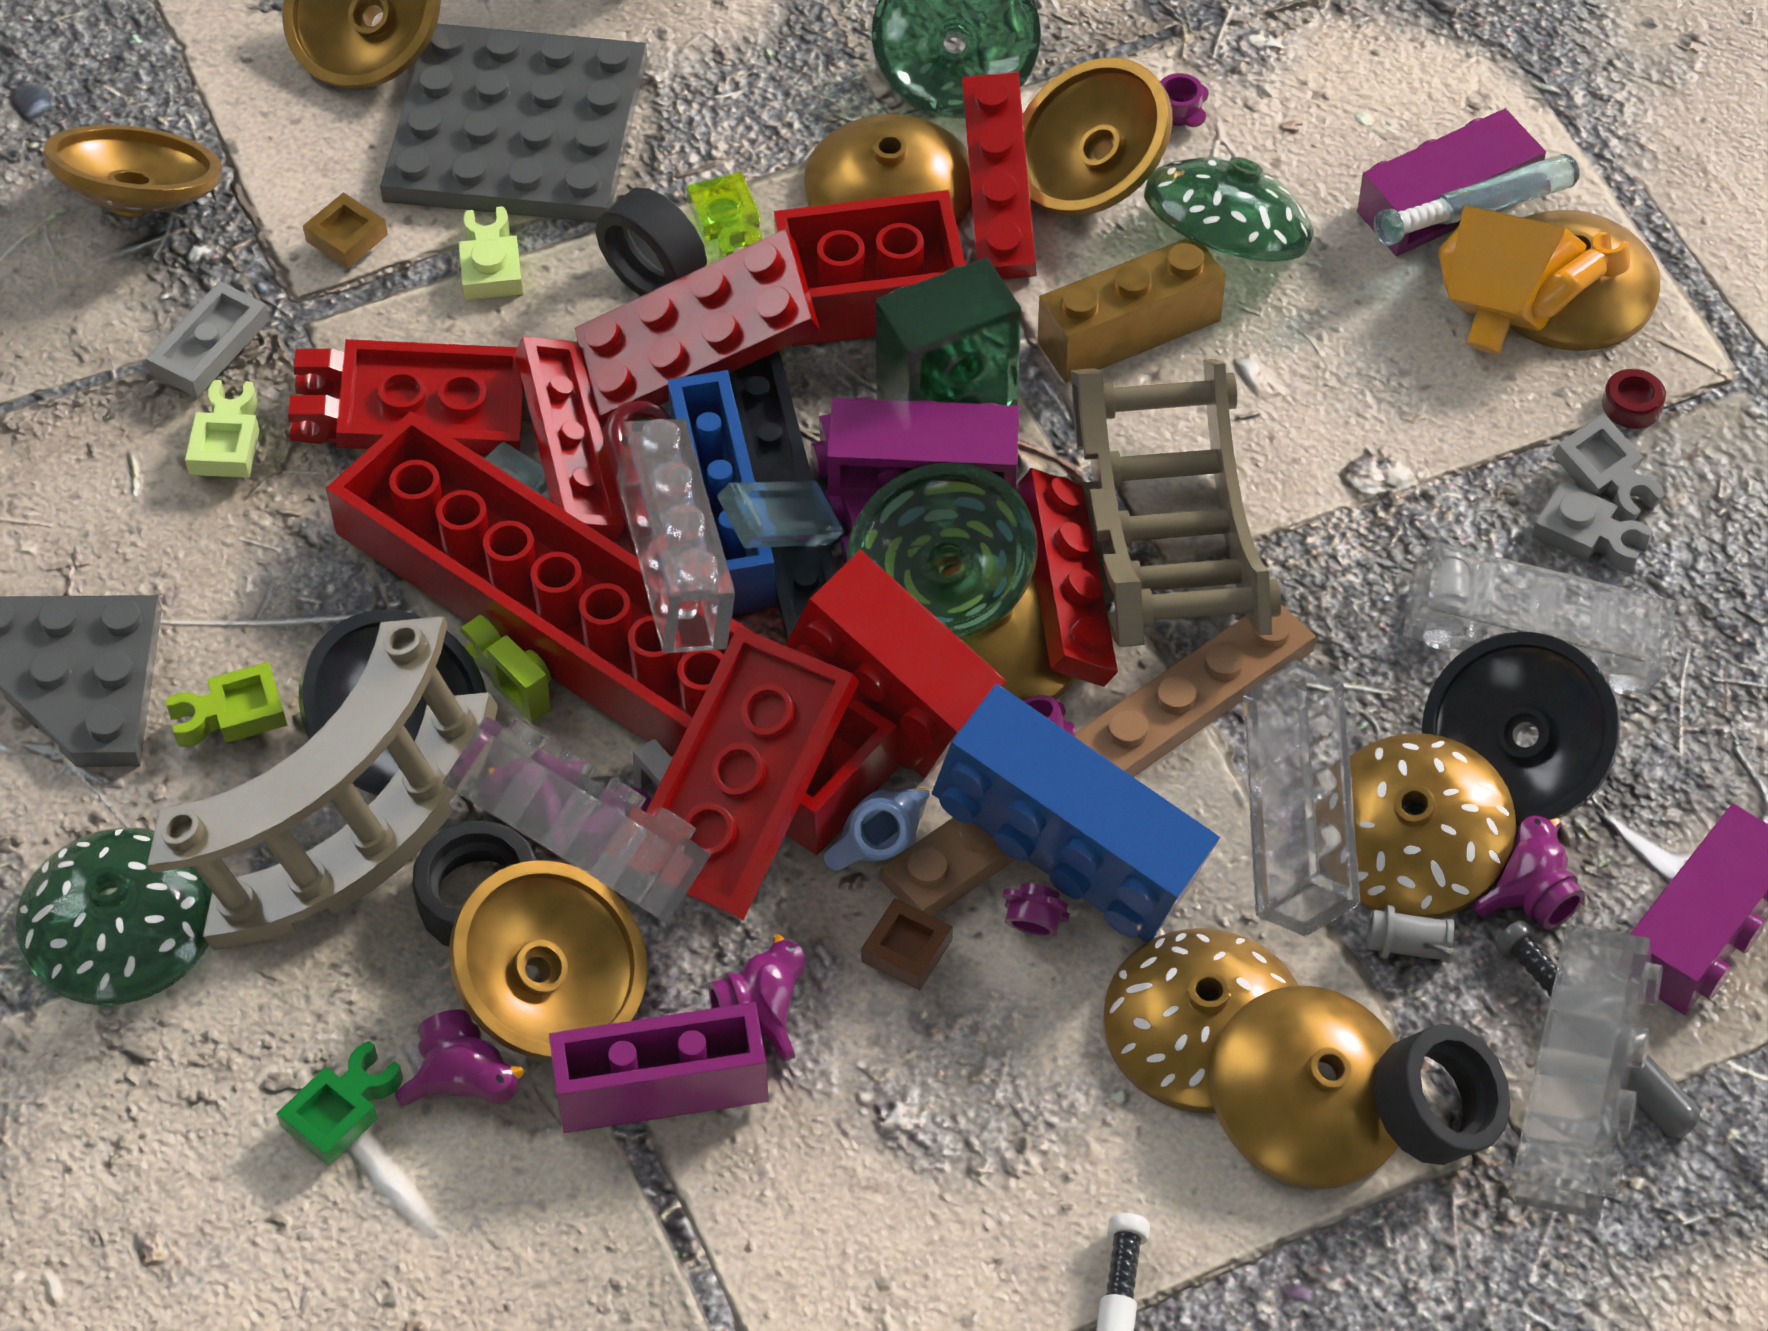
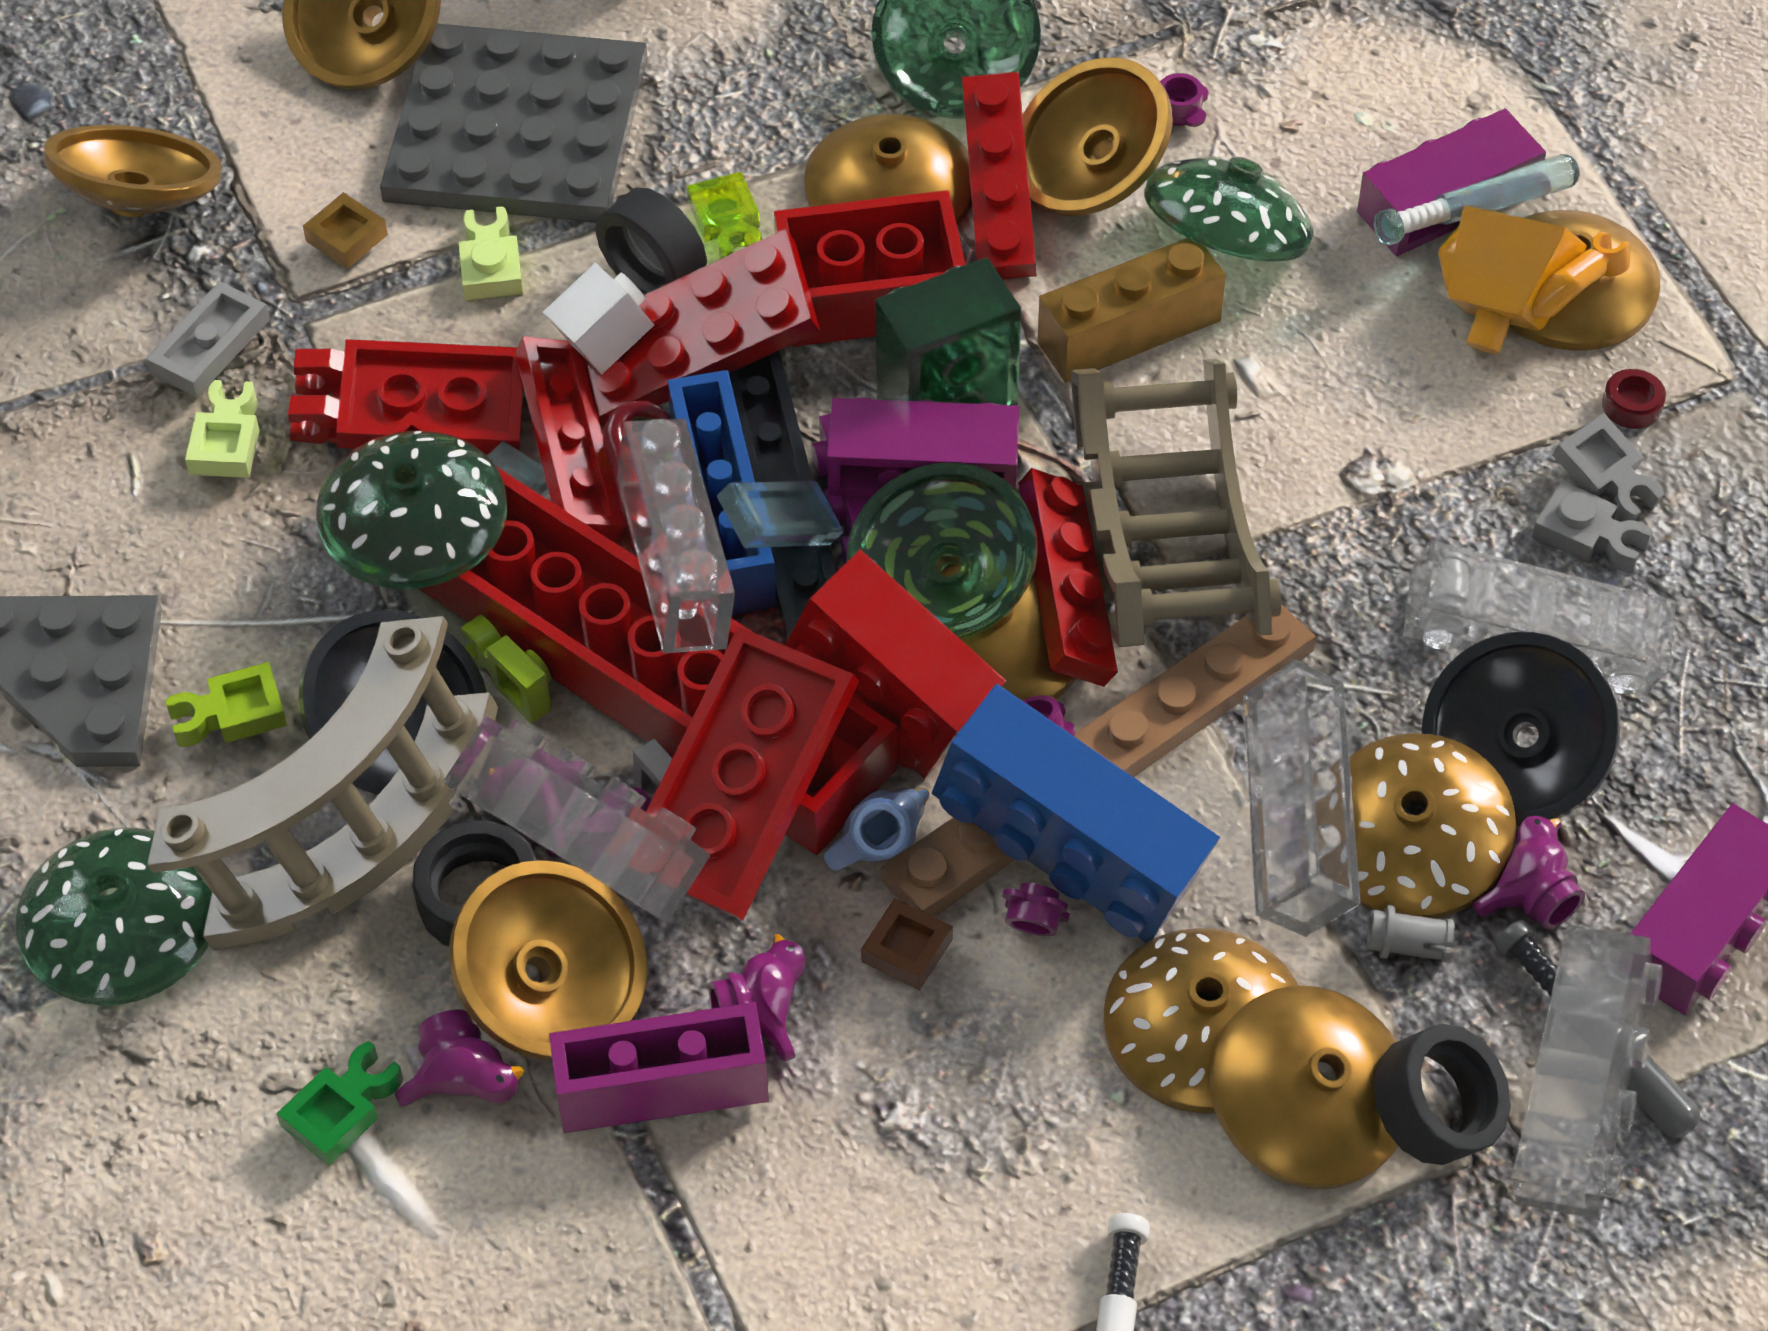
(417, 529): none -> clear green dish
(600, 316): none -> white brick

